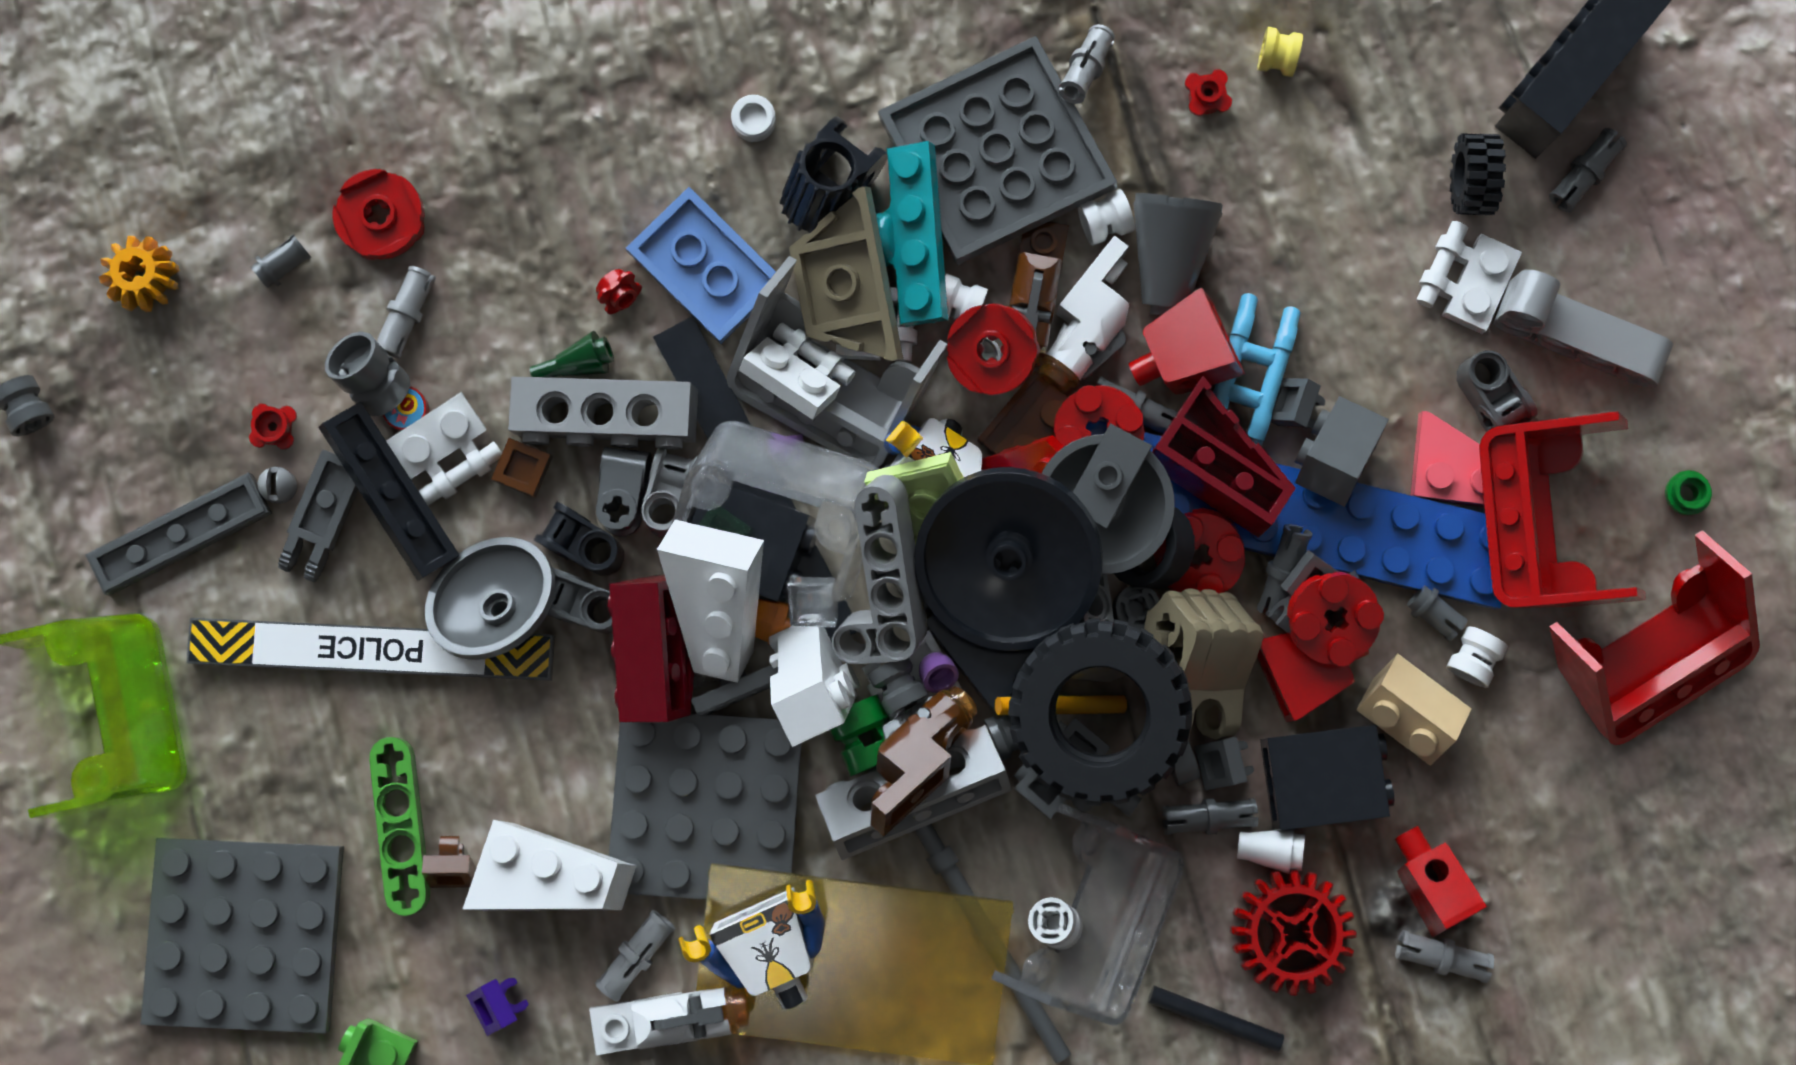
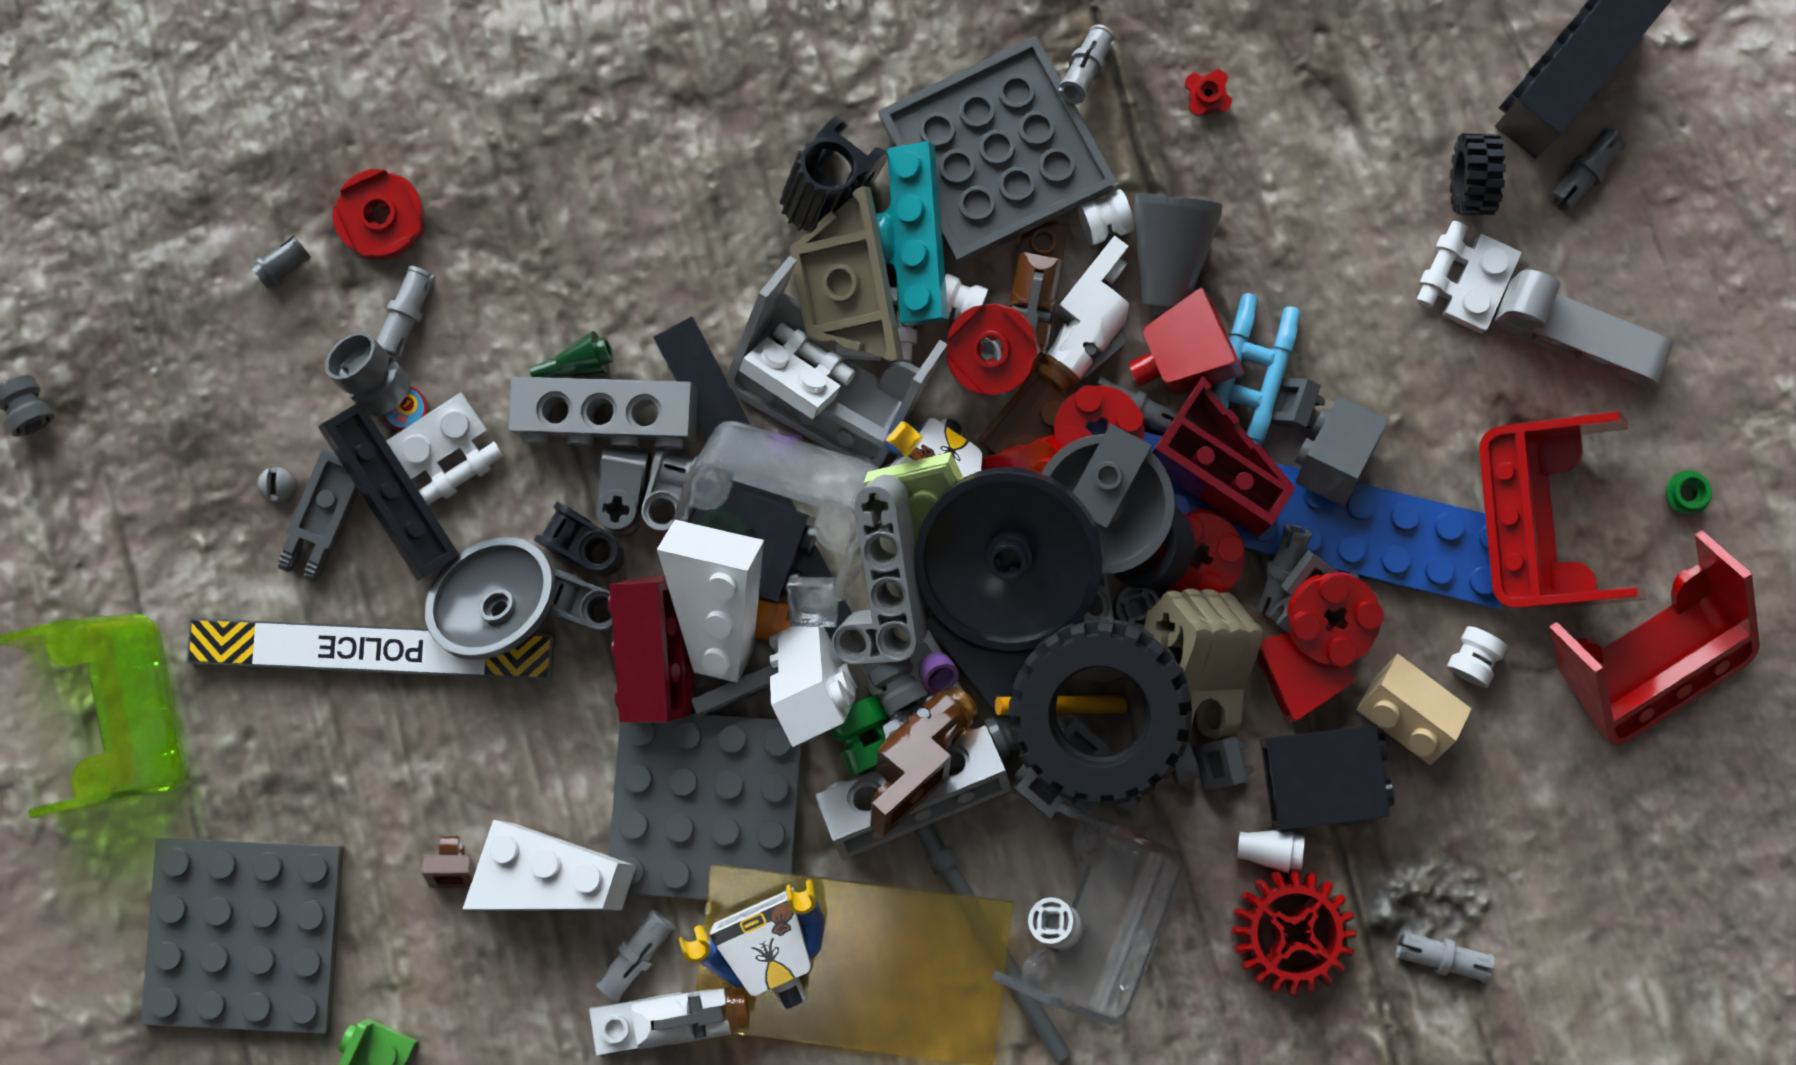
(139, 257): light orange gear -> none
(178, 534): dark grey tile -> none
(263, 417): red plate -> none
(391, 826): bright green beam -> none
(493, 1007): dark purple tile -> none
(522, 467): reddish brown plate -> none
(617, 290): red plate -> none
(702, 264): medium blue plate -> none
(753, 118): white tile -> none
(1210, 816): dark grey pin -> none
(1216, 1018): black bar -> none
(1280, 51): light yellow wheel -> none
(1435, 611): dark grey pin -> none
(1440, 902): red torso -> none
(1446, 464): coral wing -> none
(1496, 396): dark grey piece -> none

